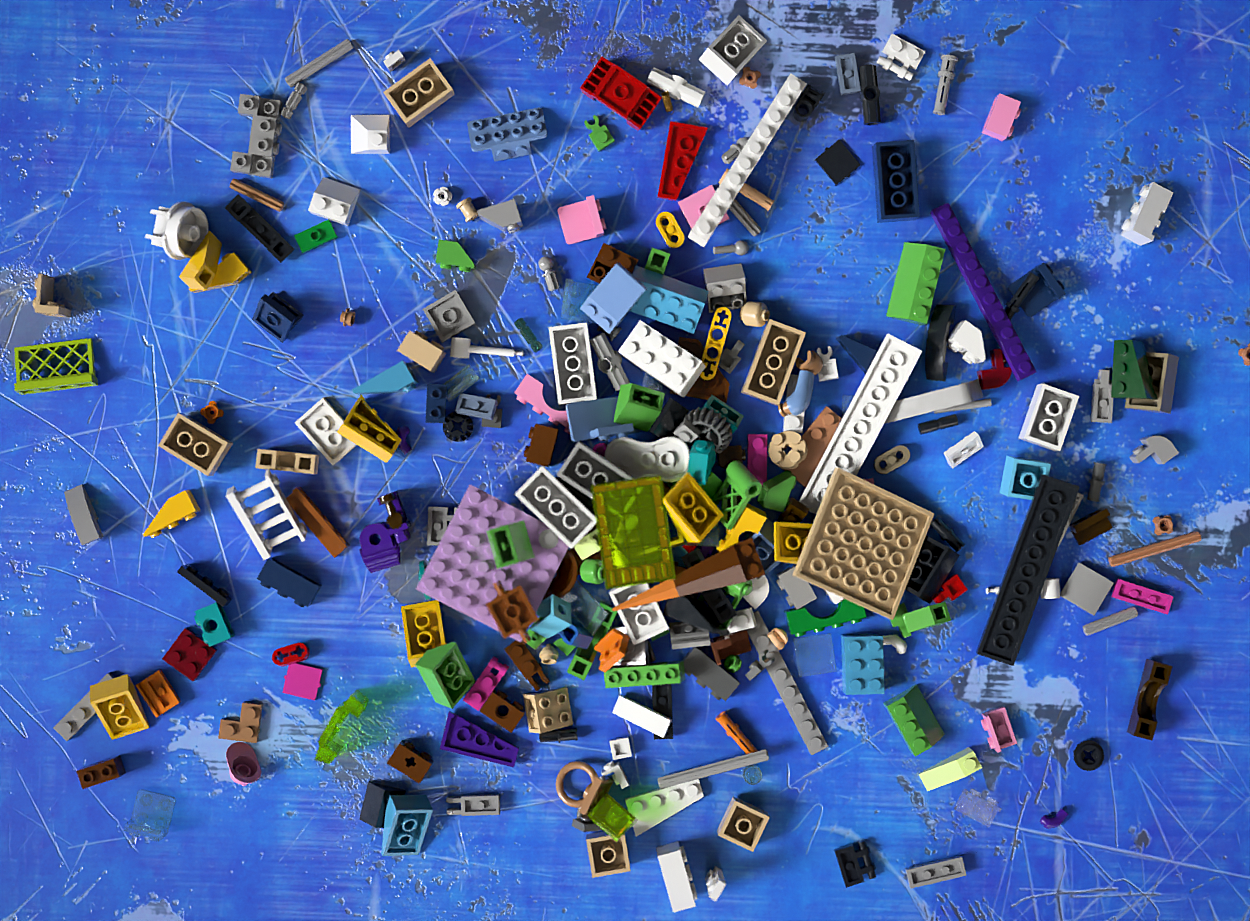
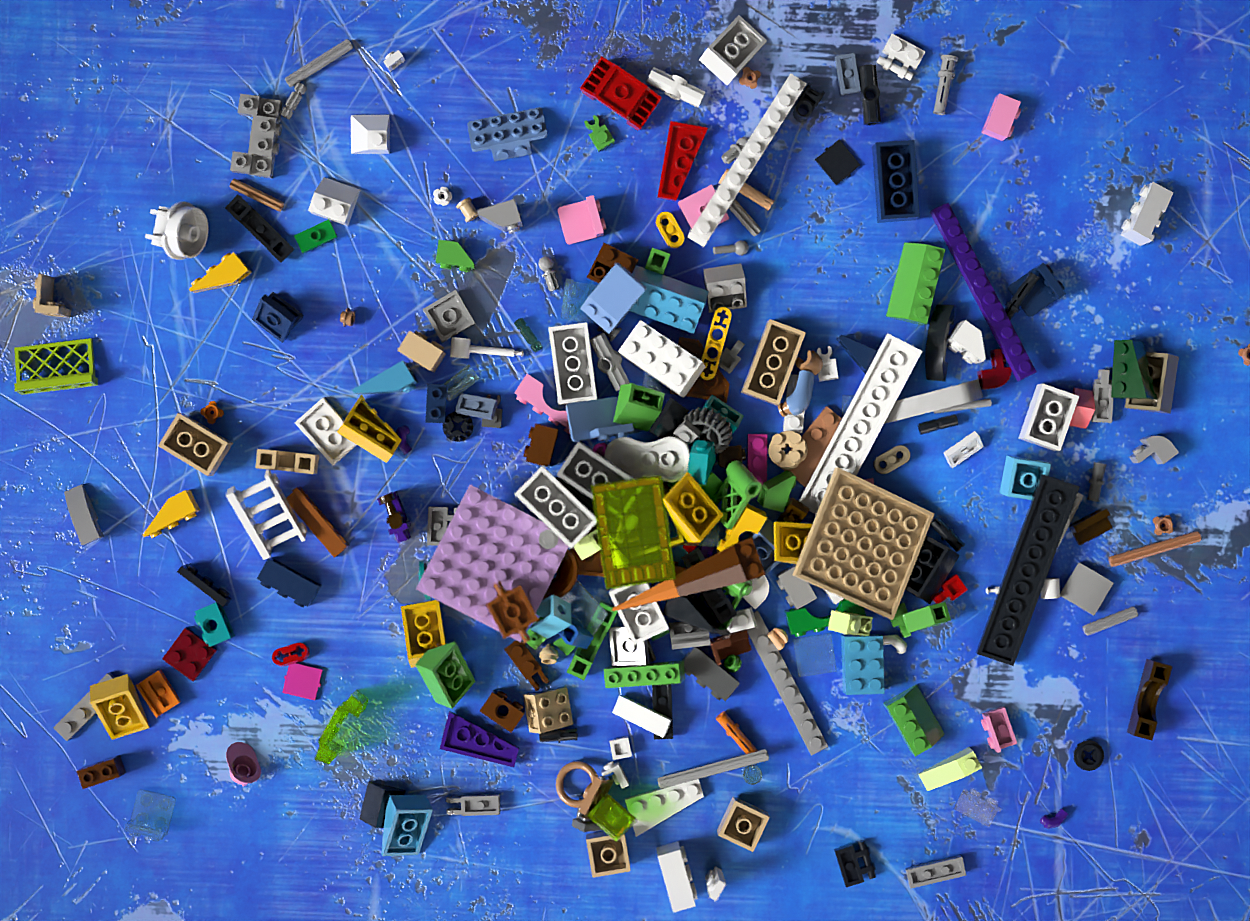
(203, 264): yellow slope -> none
(244, 729): medium nougat plate -> none
(380, 555): dark purple piece -> none
(400, 759): reddish brown brick -> none
(419, 93): tan brick -> none
(485, 684): dark pink plate -> none
(510, 544): bright green slope -> none
(592, 571): bright green head -> none
(612, 648): orange bracket -> none
(667, 101): pearl gold piece -> none
(754, 314): tan head -> none
(758, 666): plate -> none
(850, 623): none -> yellowish green slope
(1084, 408): none -> coral slope
(1142, 596): dark pink plate -> none

